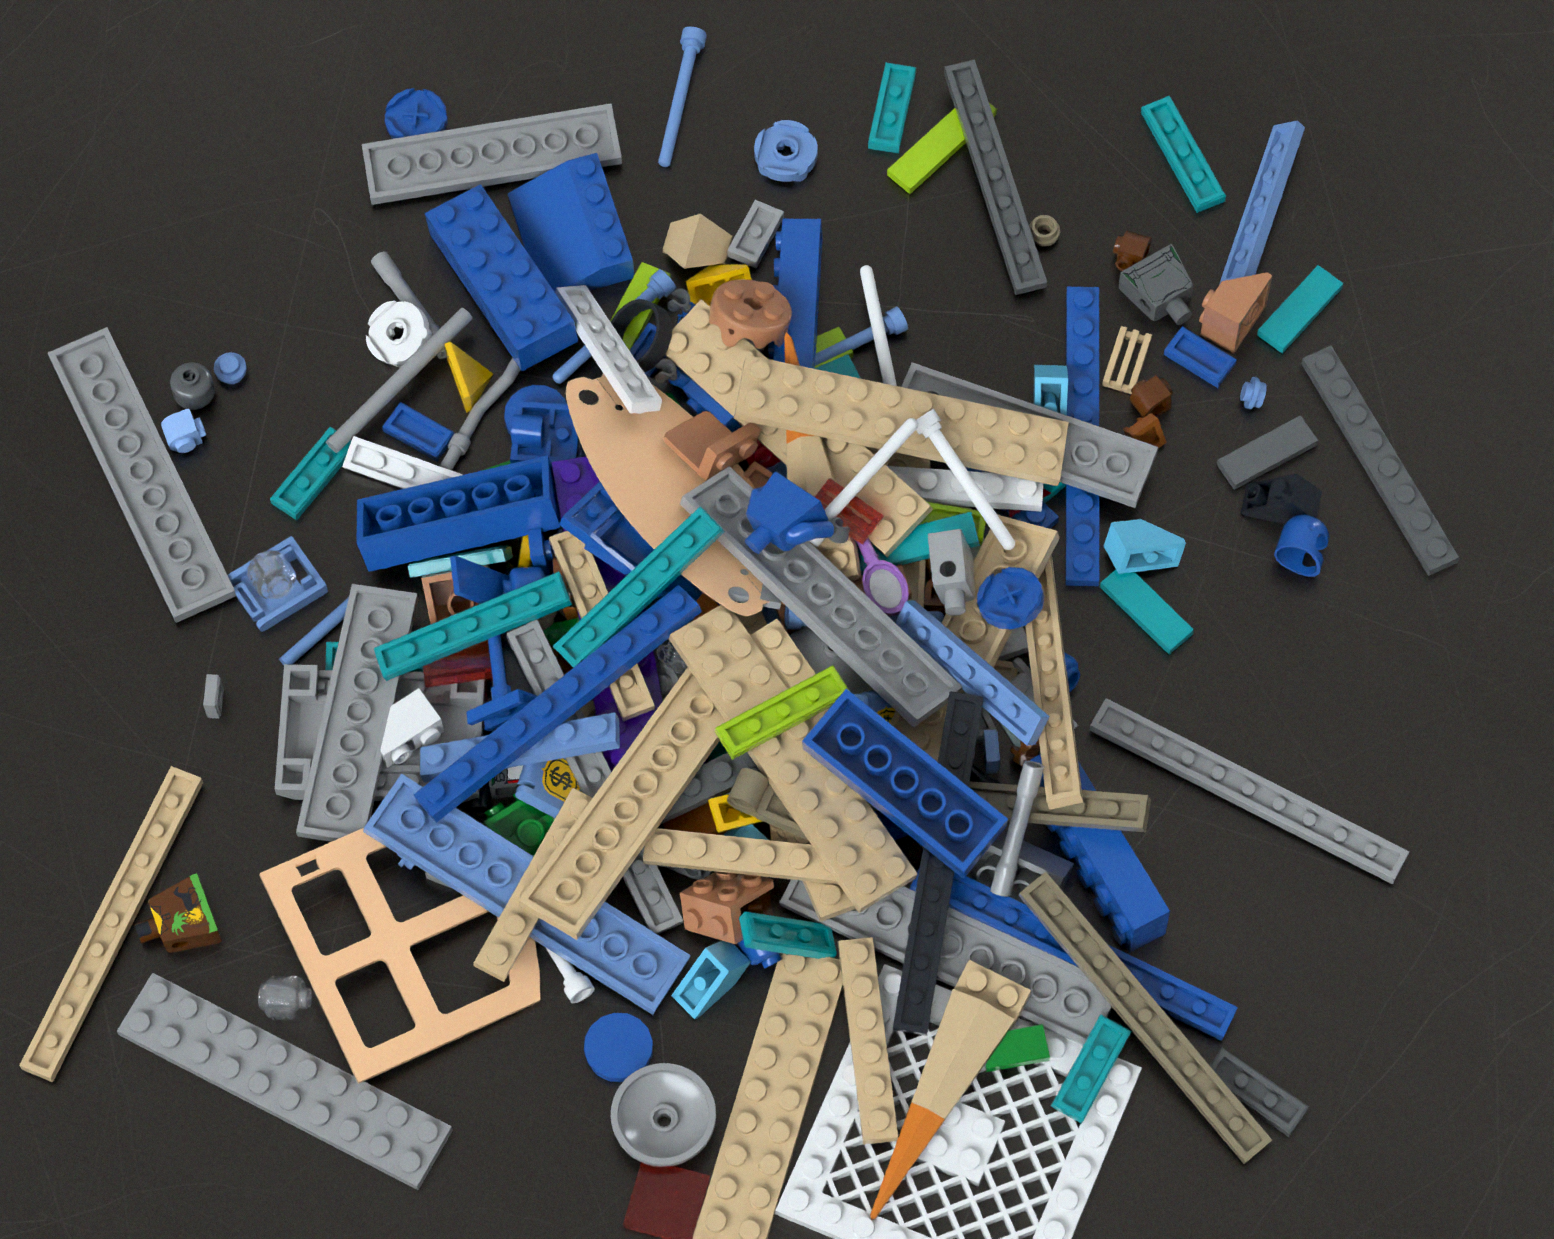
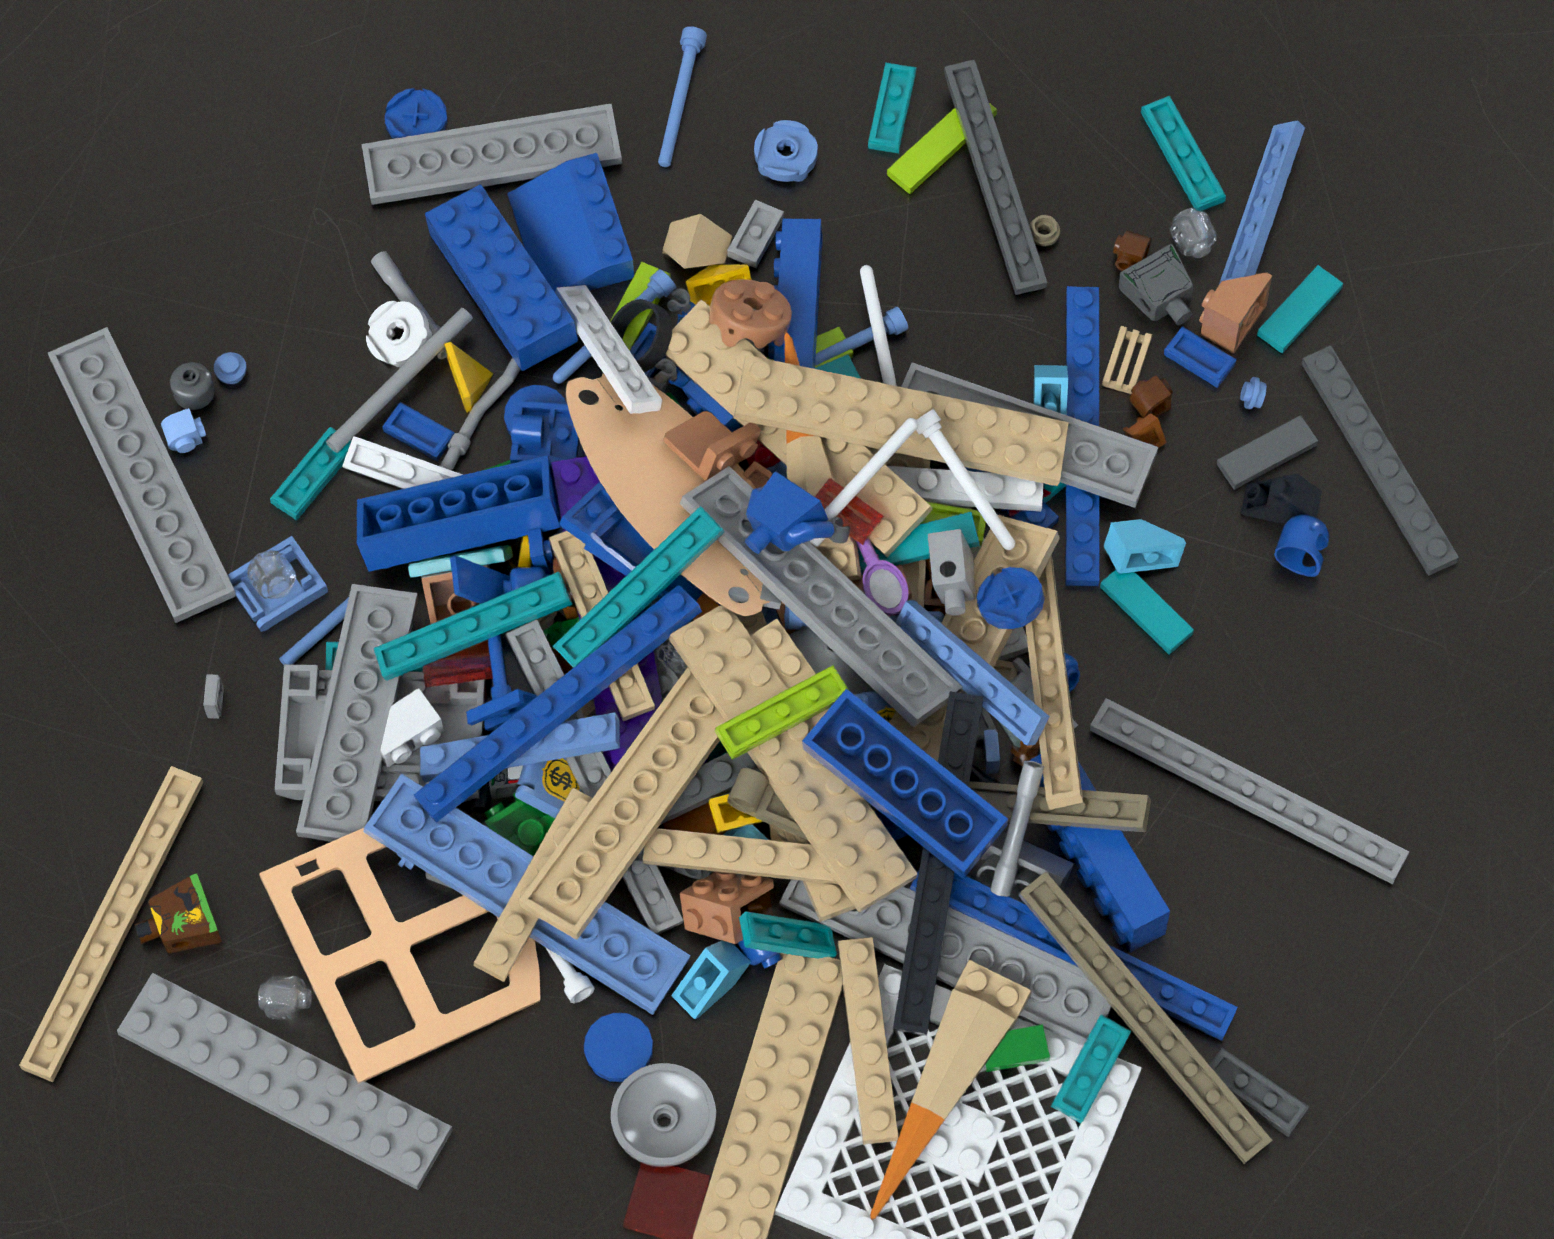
(1193, 233): none -> clear head

